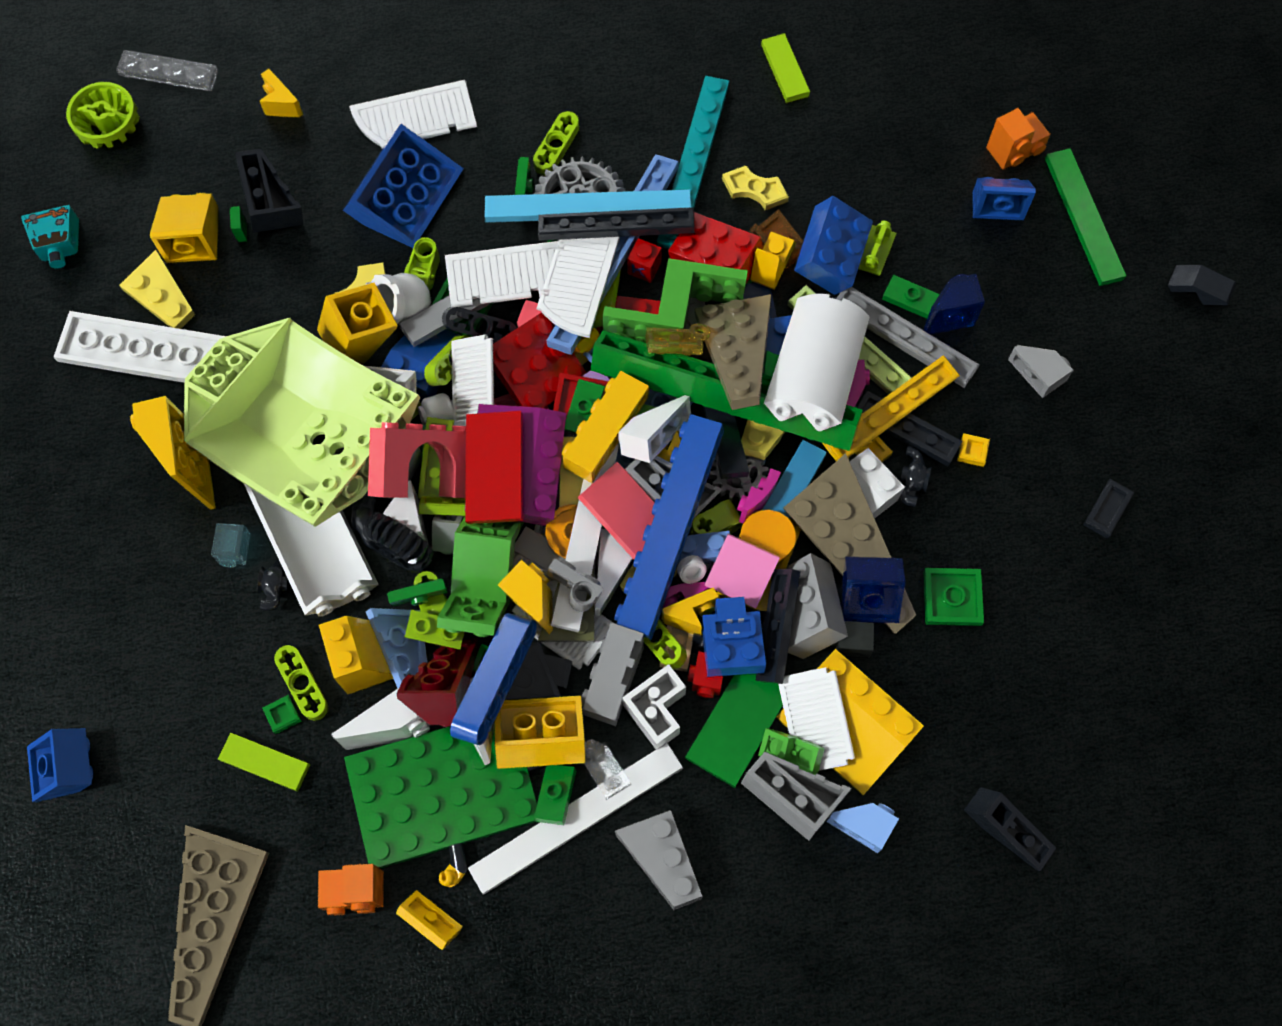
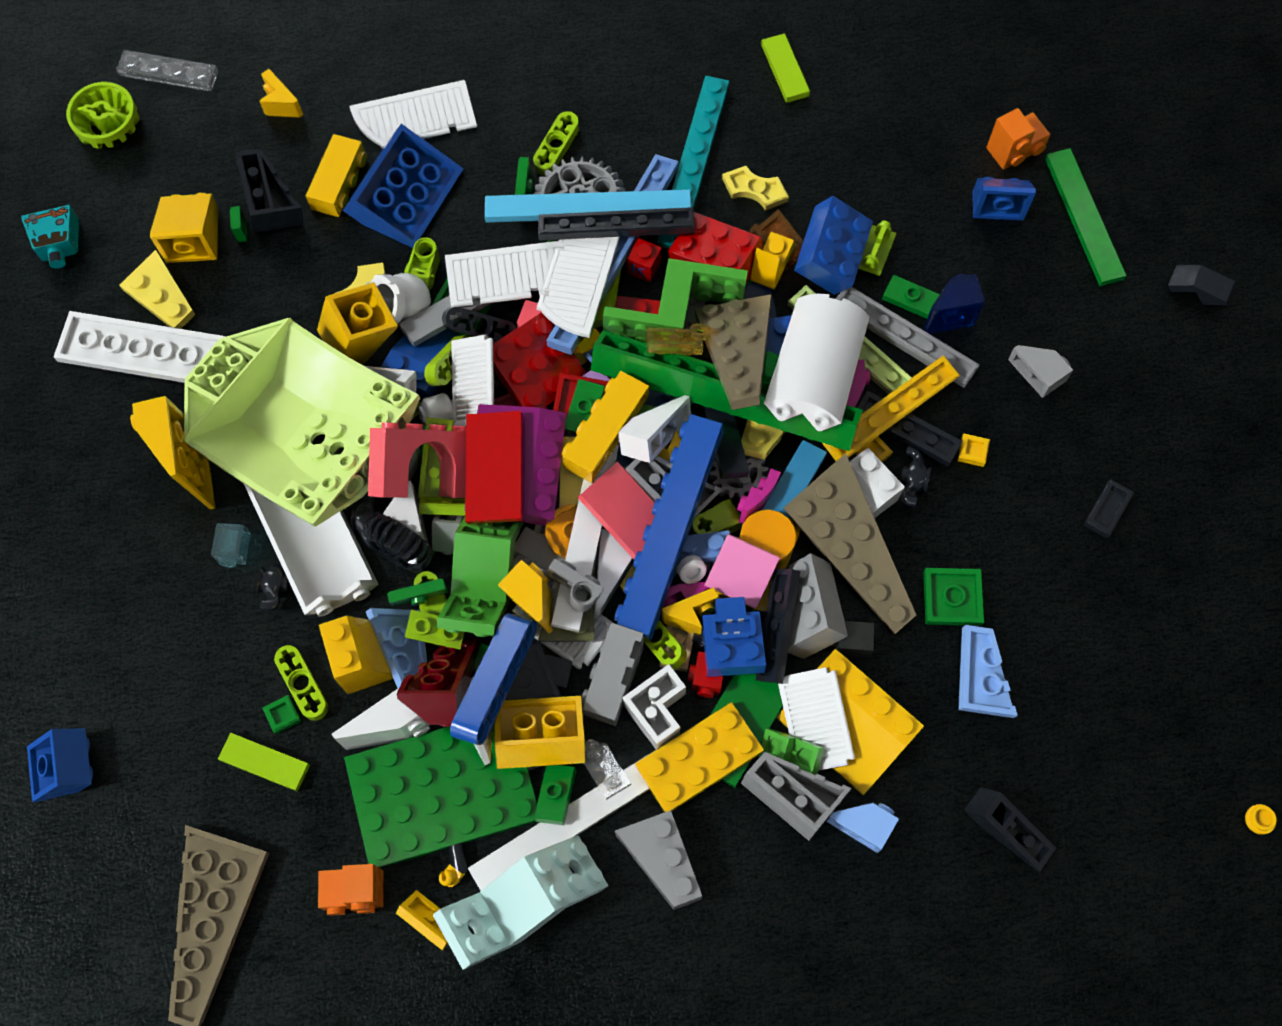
(336, 175): none -> yellow brick
(520, 901): none -> light aqua bracket
(699, 758): none -> yellow plate
(873, 589): clear blue slope -> none
(981, 675): none -> light blue wing
(1260, 819): none -> yellow plate

